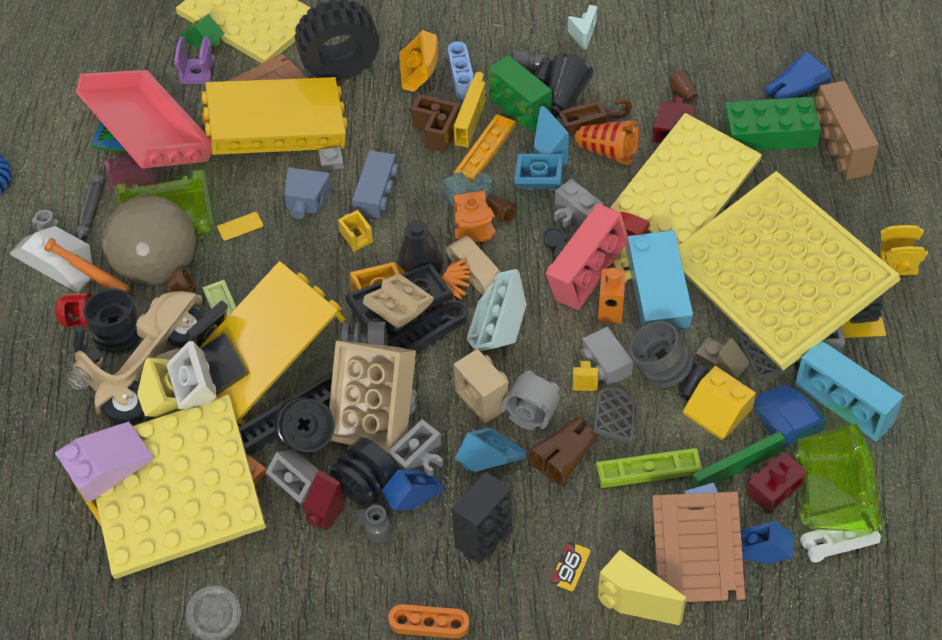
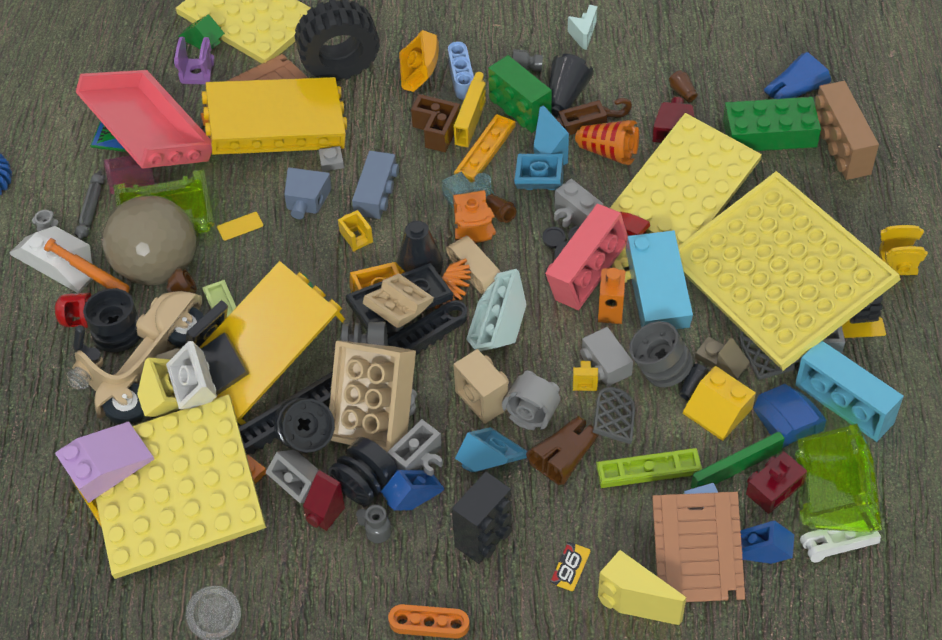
(543, 71): black cone -> none

